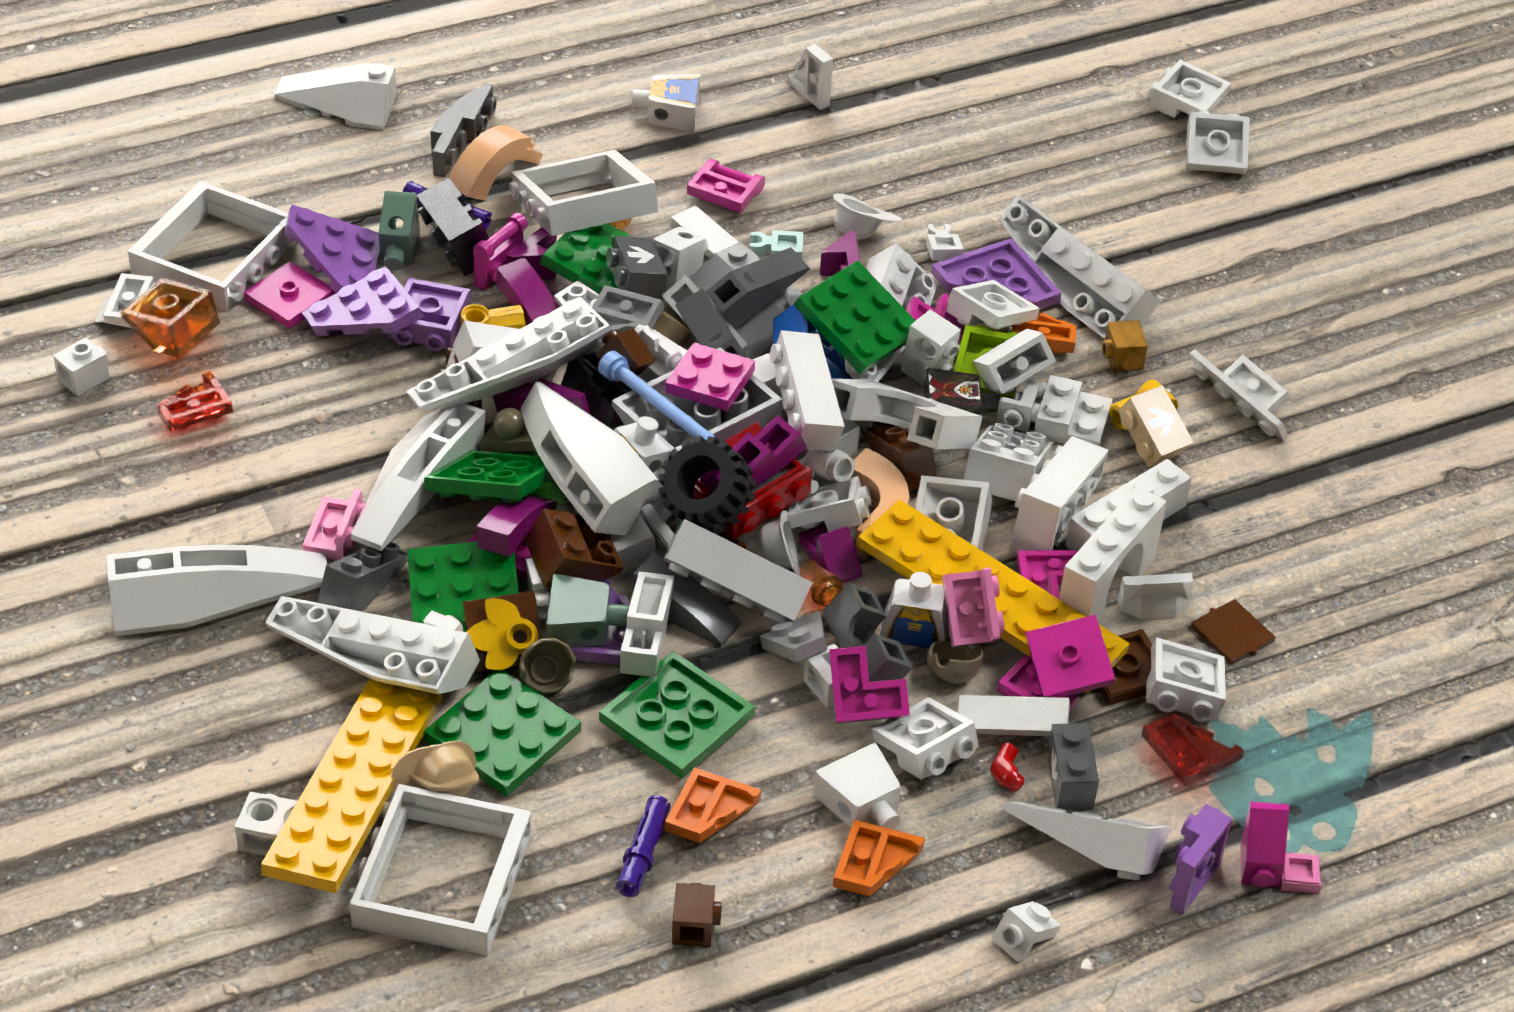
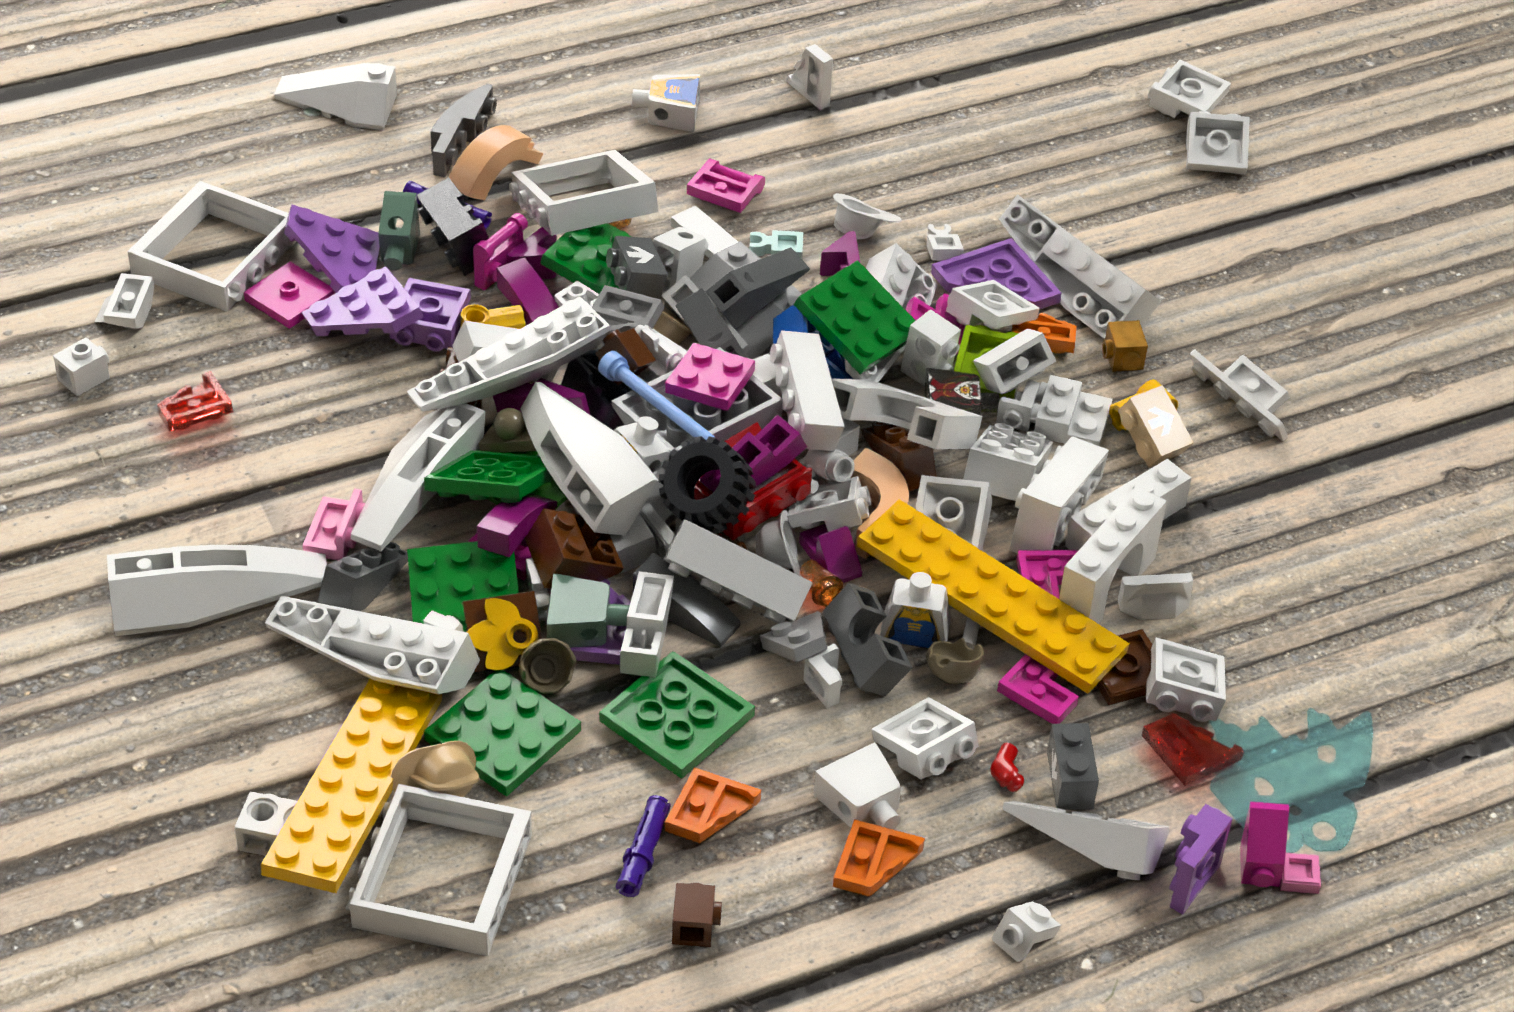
(172, 316): clear orange slope -> none
(857, 697): dark pink plate -> none
(972, 607): bright pink bracket -> none
(1014, 714): white tile -> none
(1070, 657): dark pink plate -> none
(1233, 631): reddish brown piece -> none

